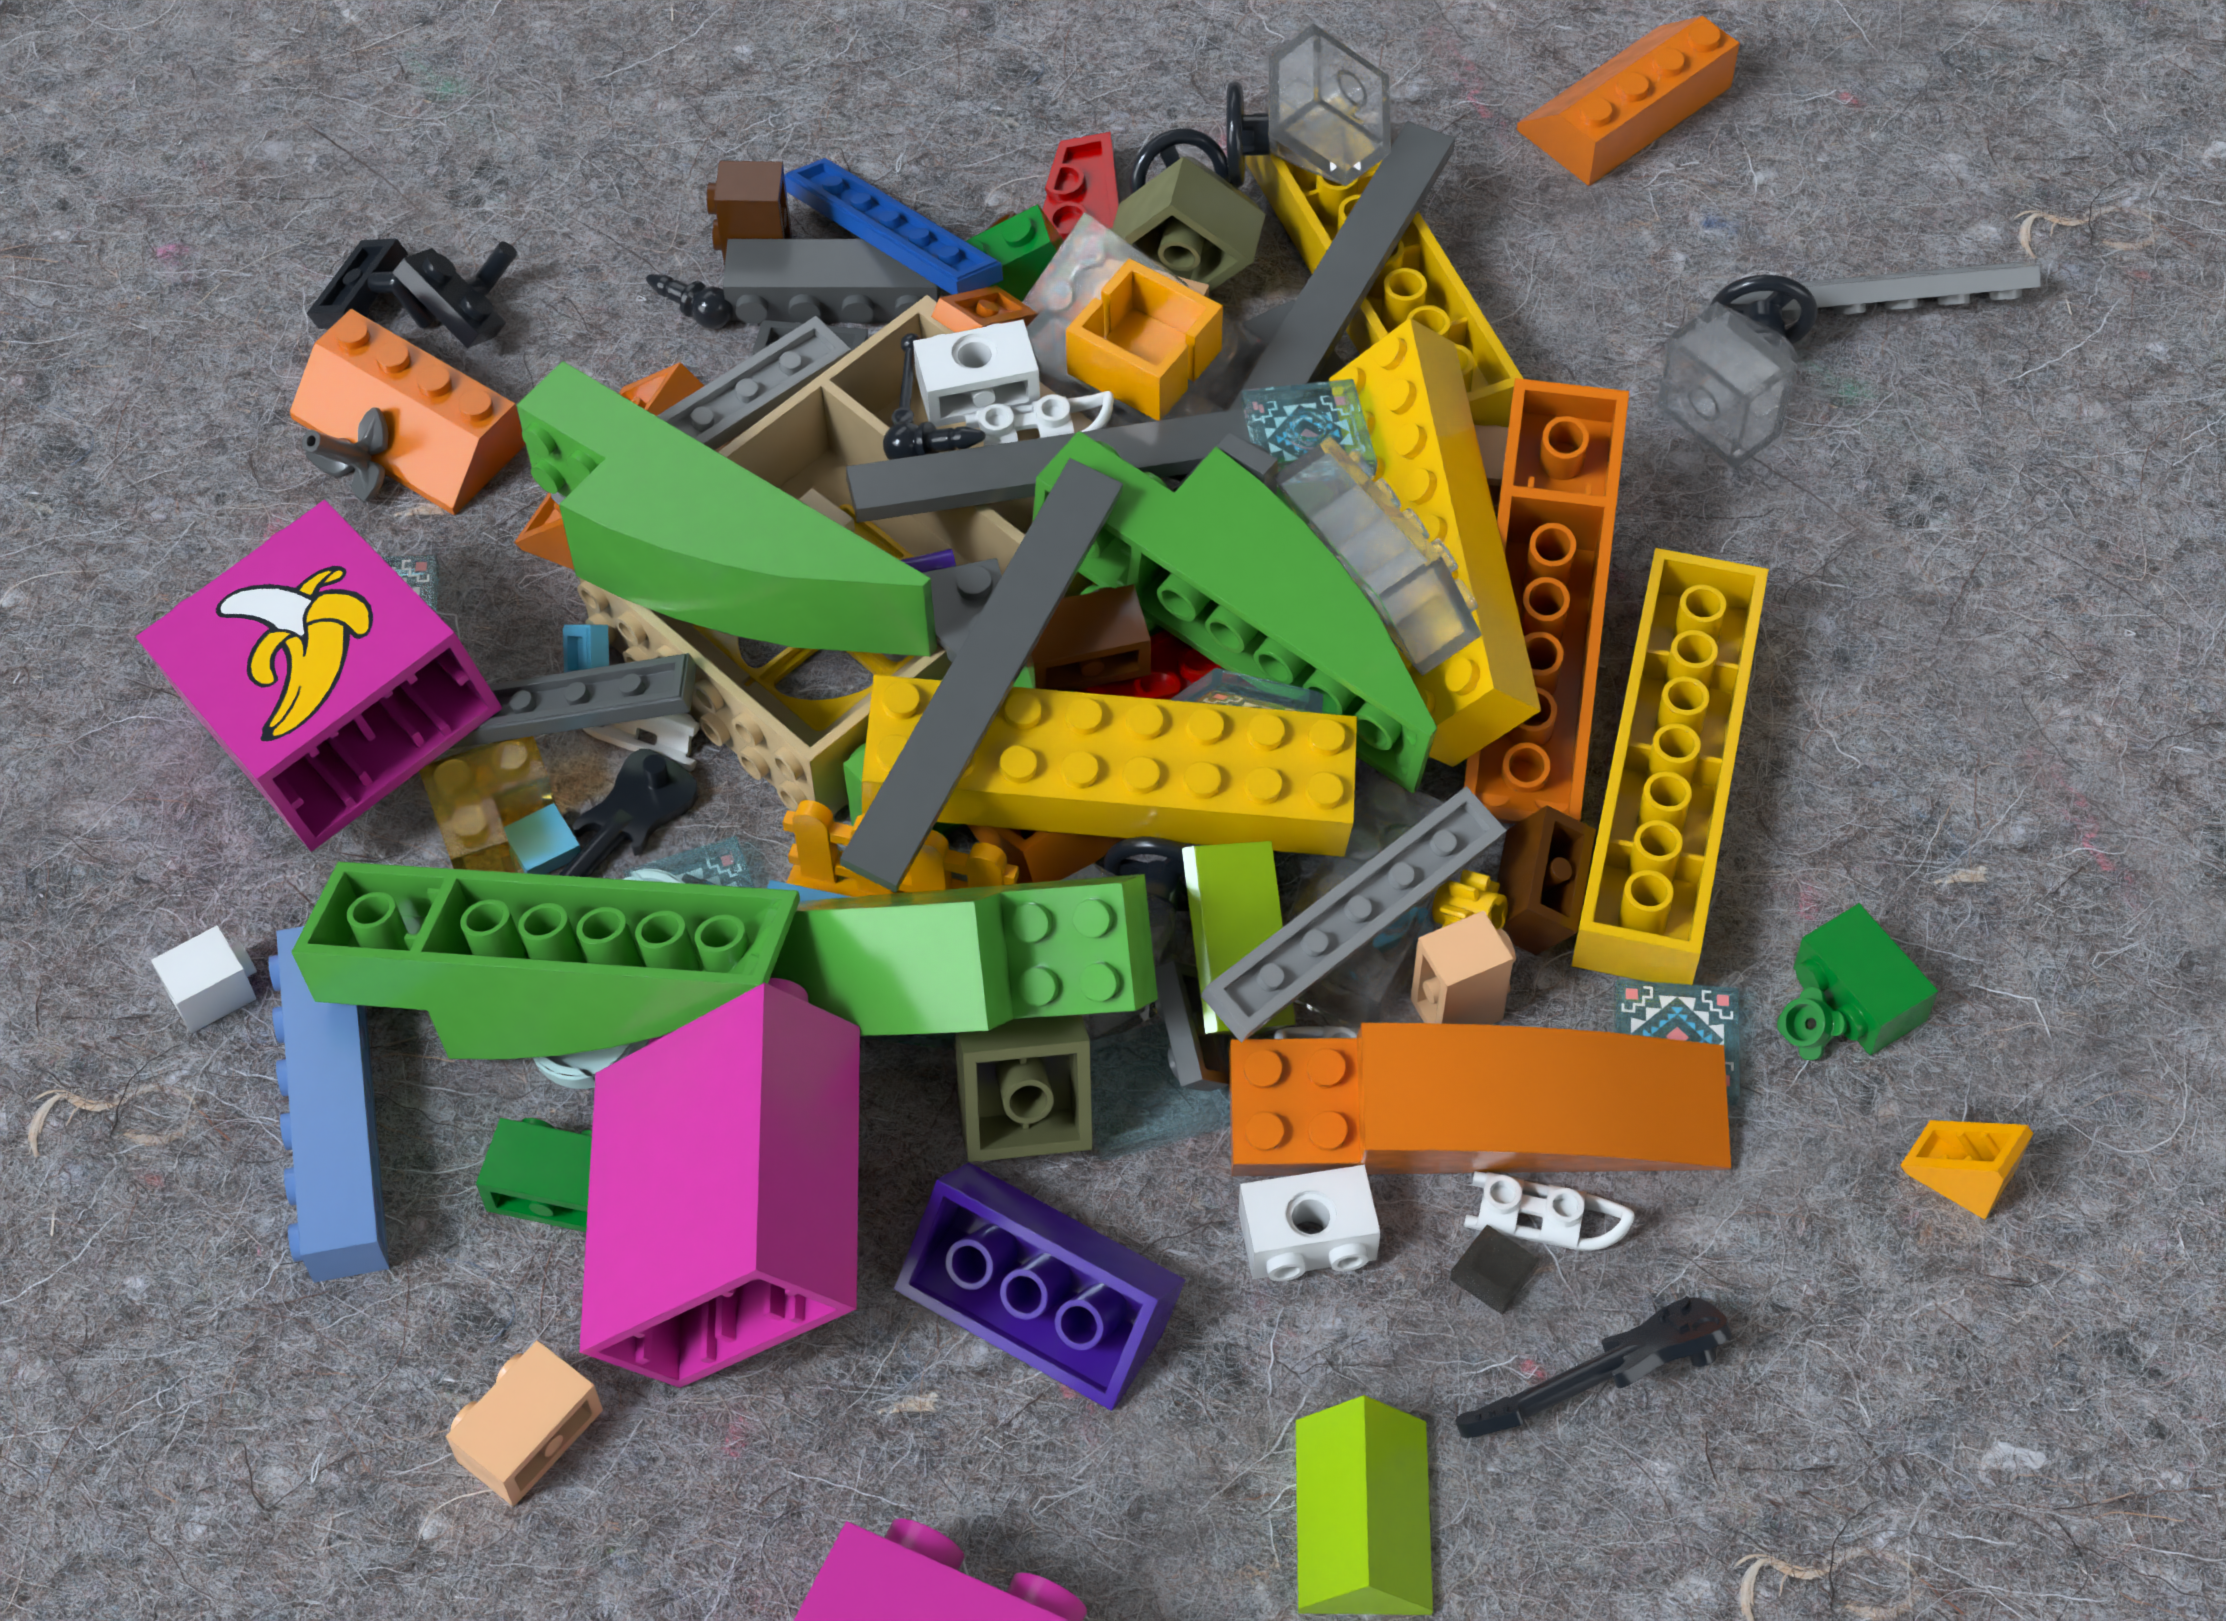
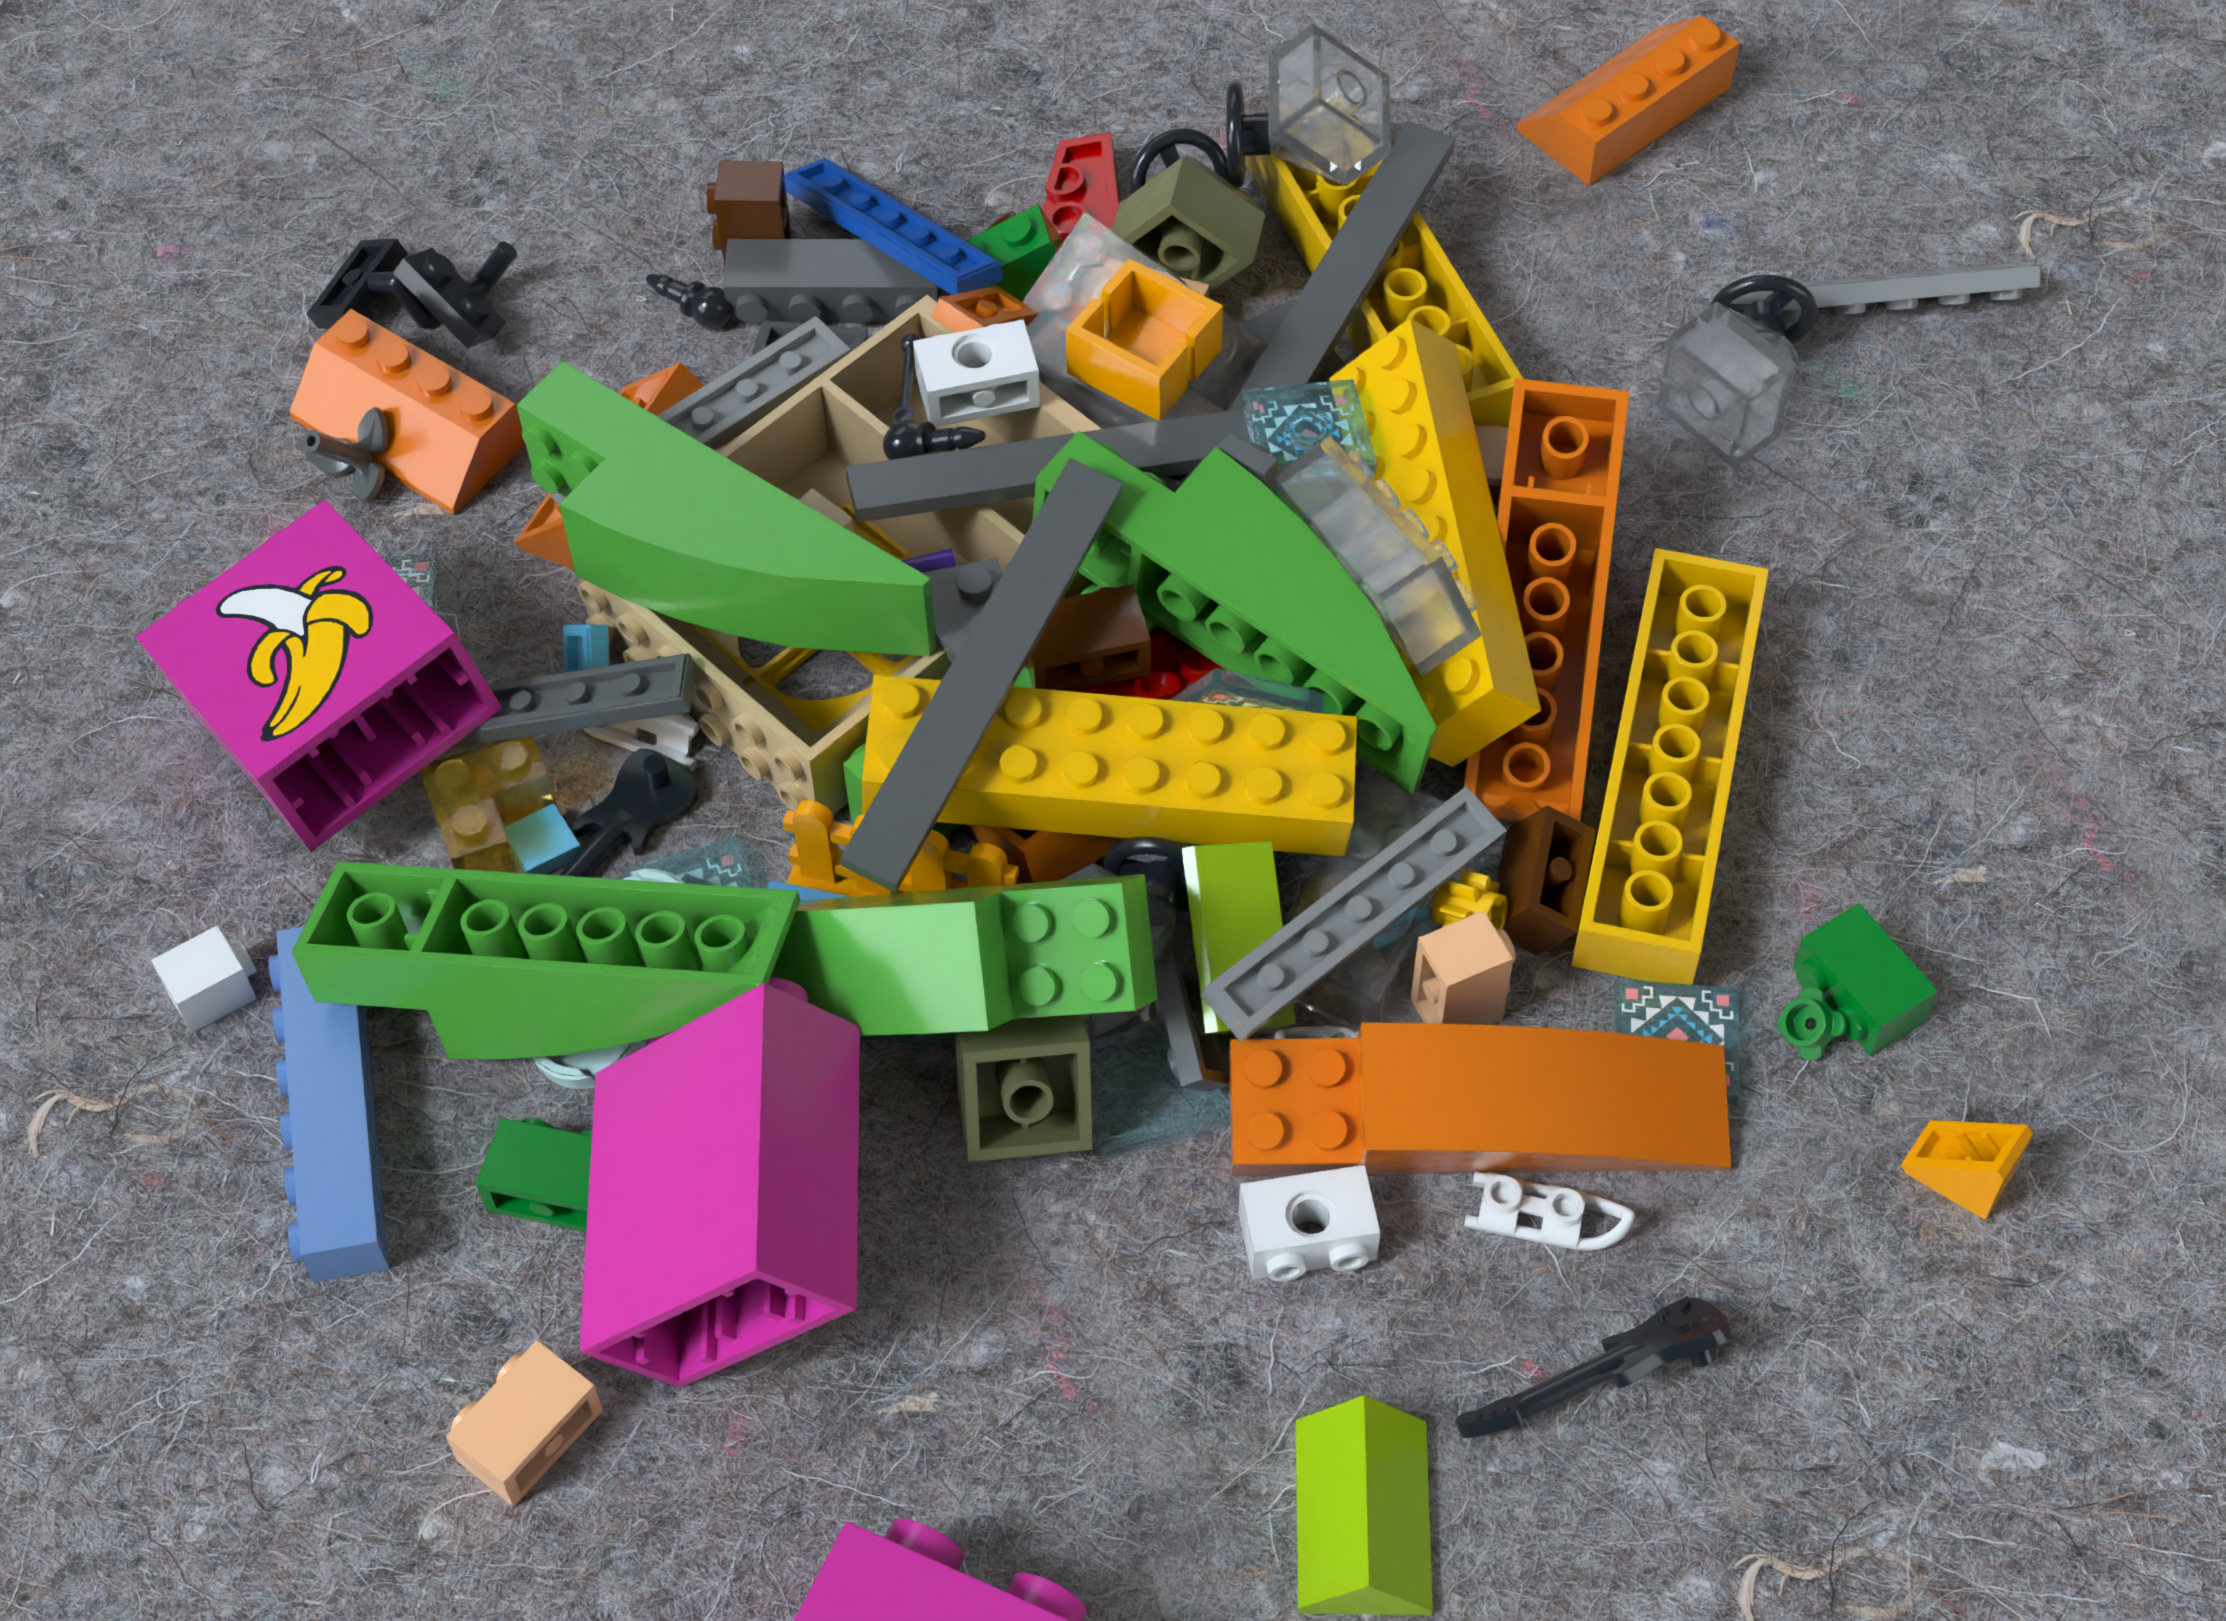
(1038, 1284): dark purple slope -> none
(1048, 415): white piece -> none
(1494, 1269): clear smoke tile -> none

